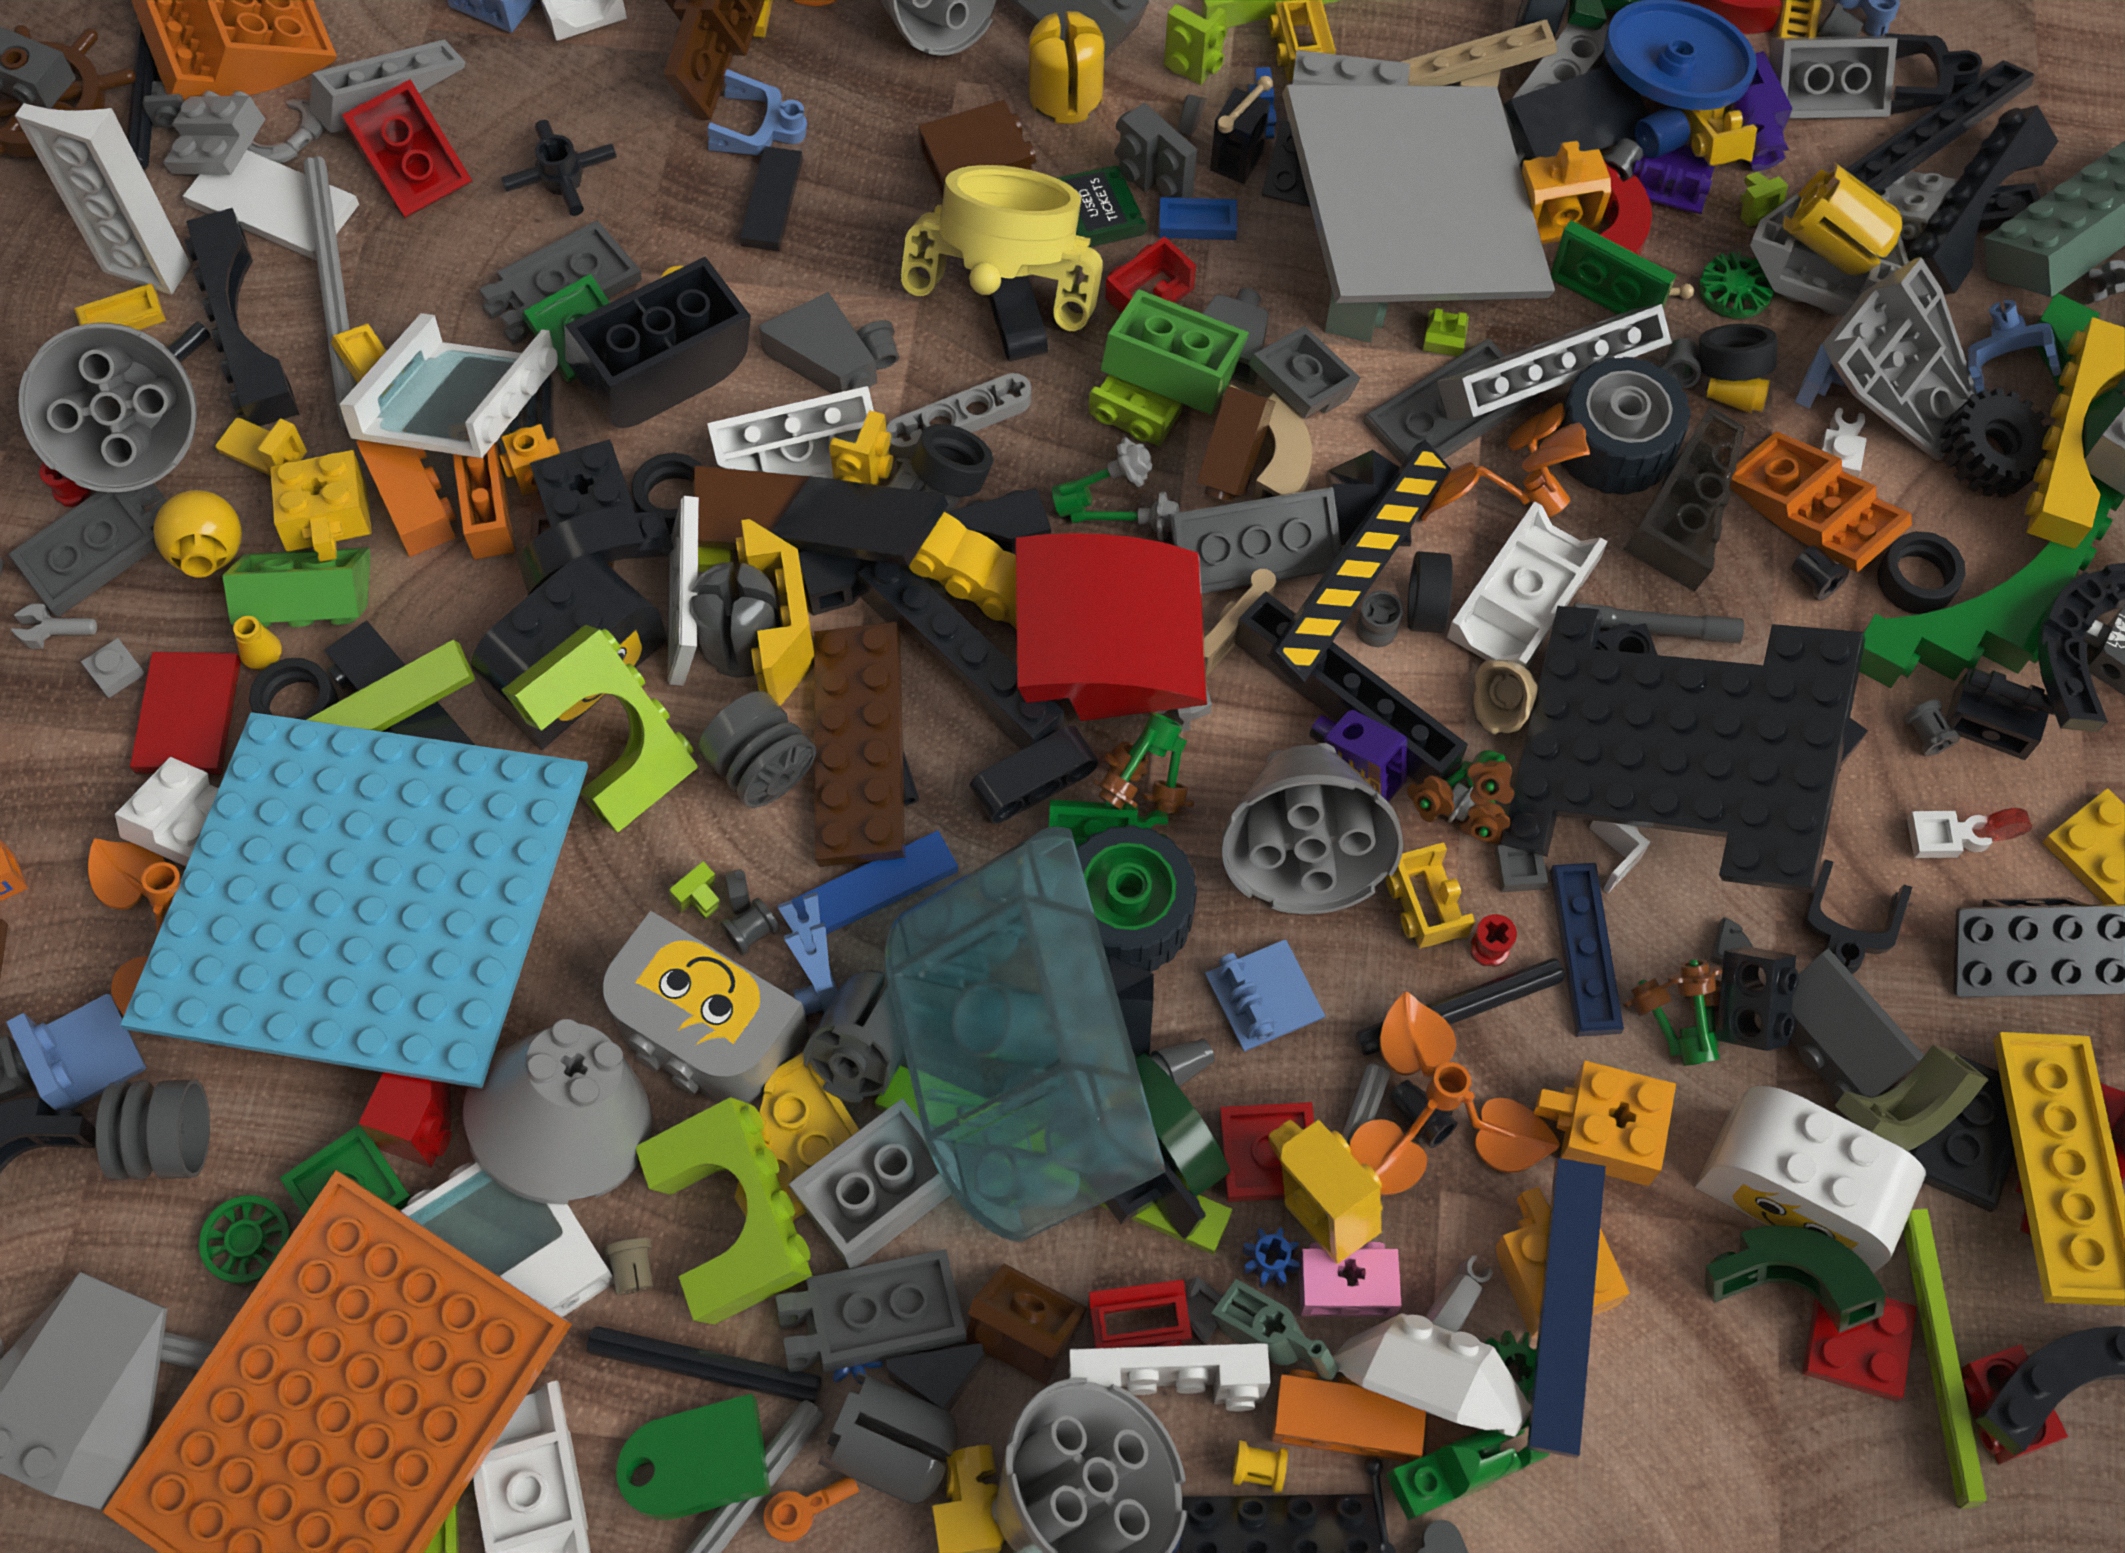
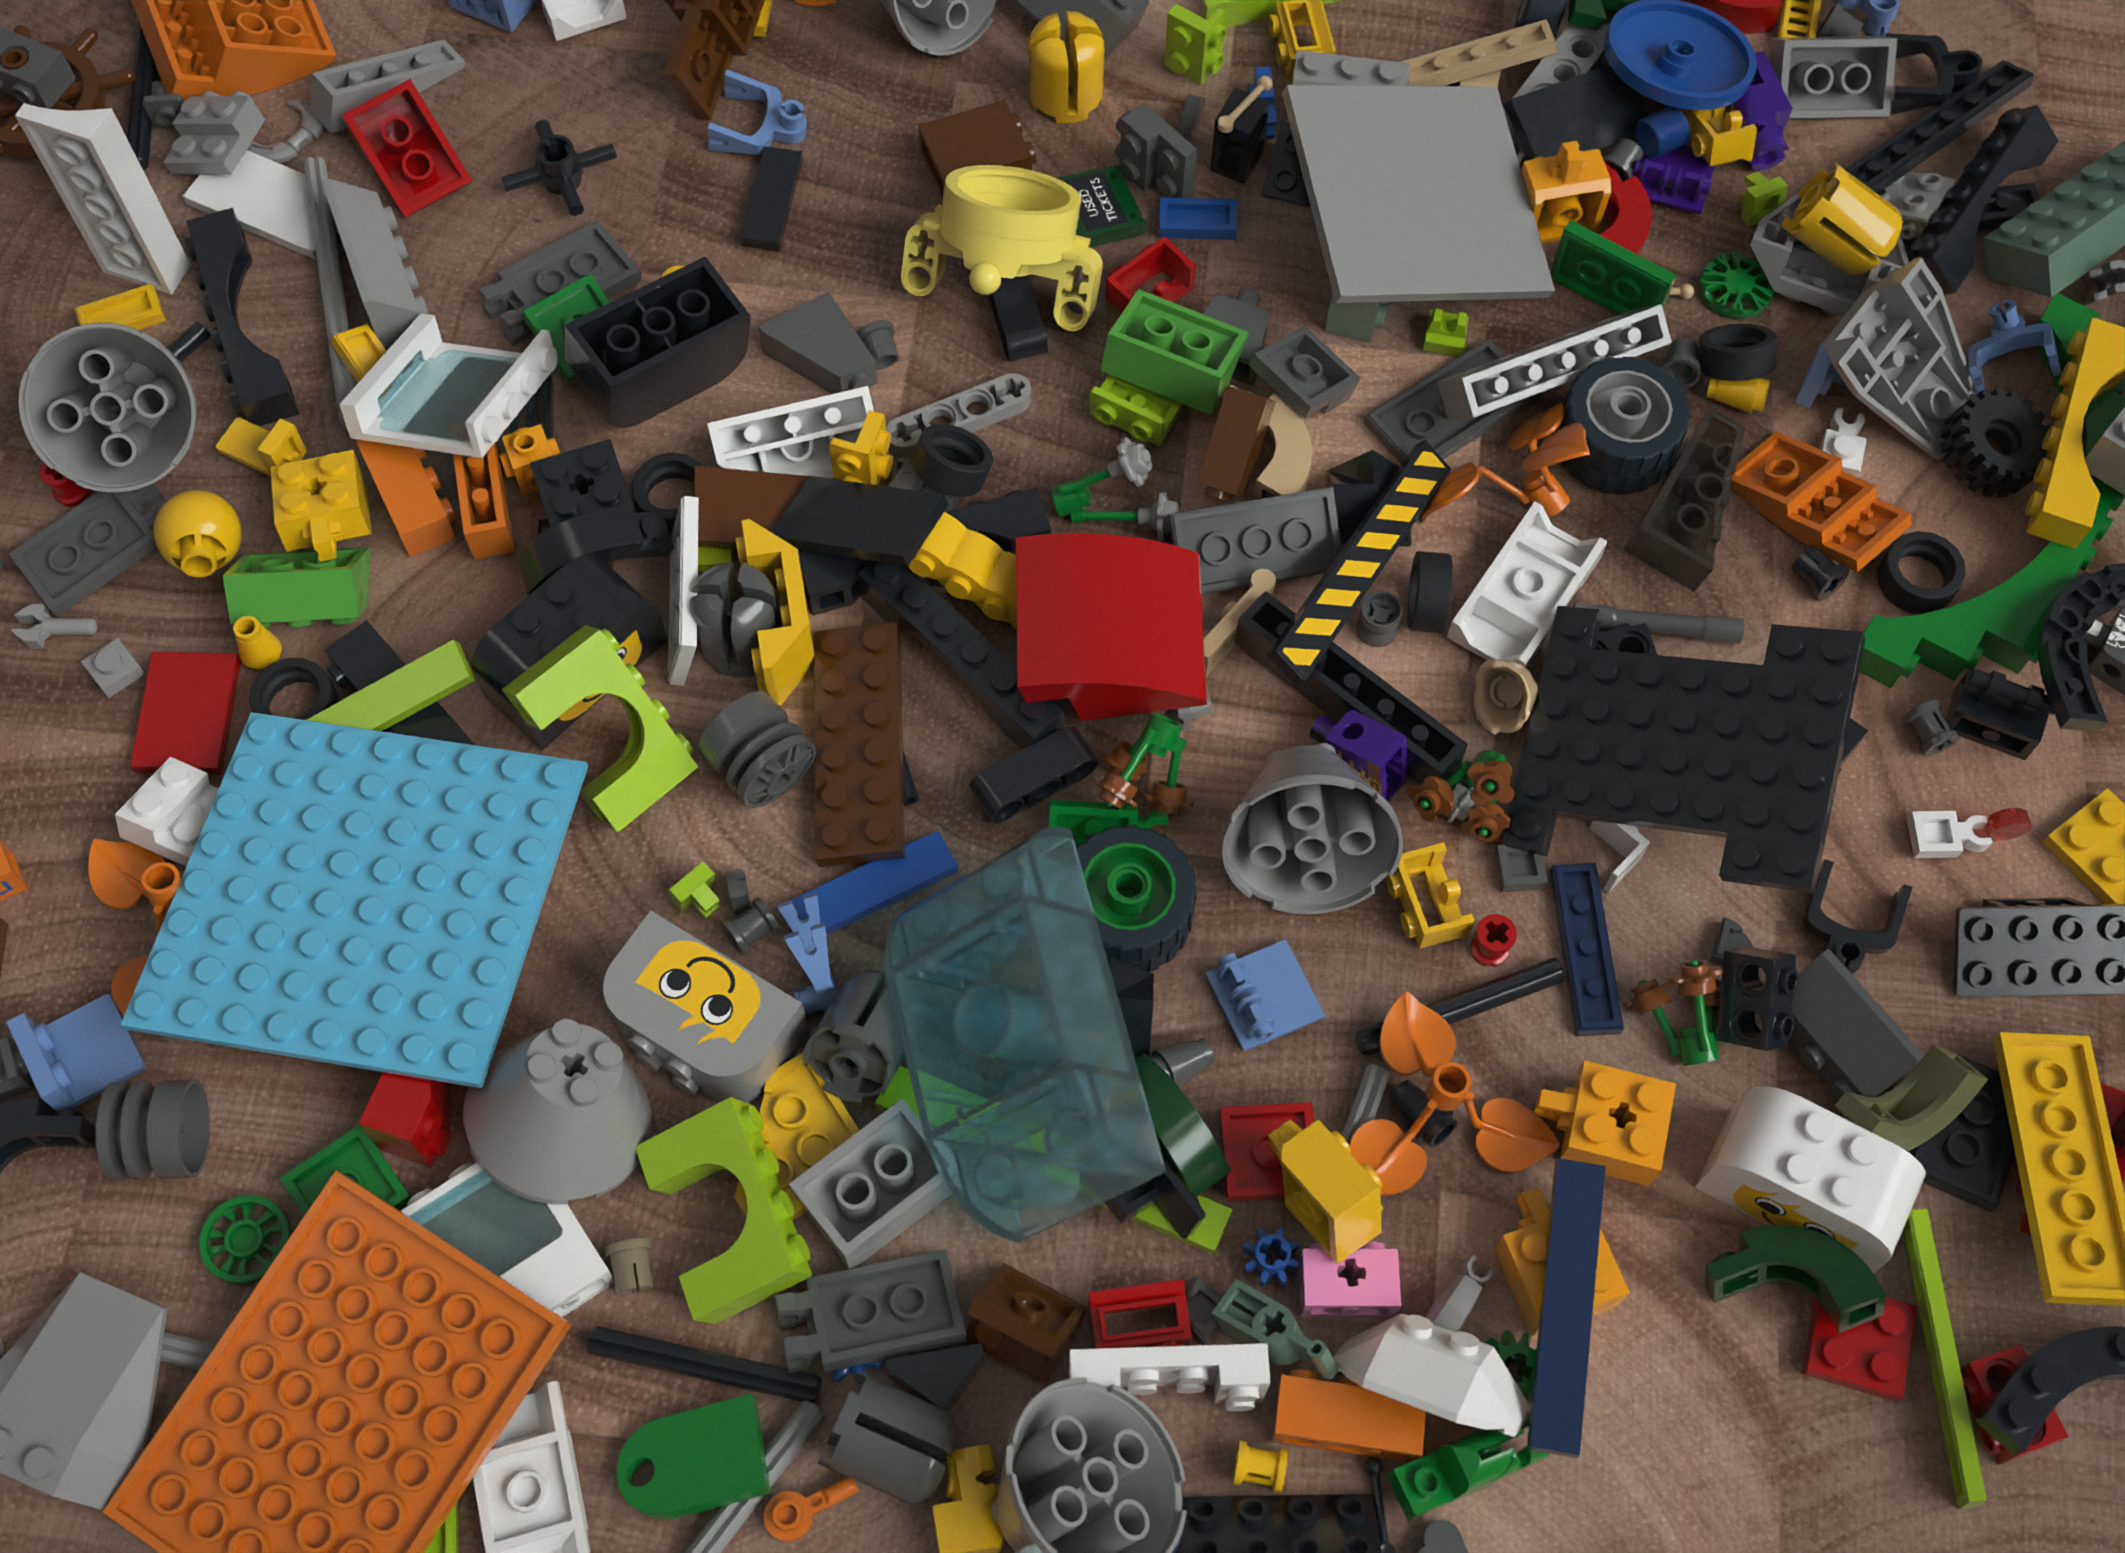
(376, 259): none -> light grey slope

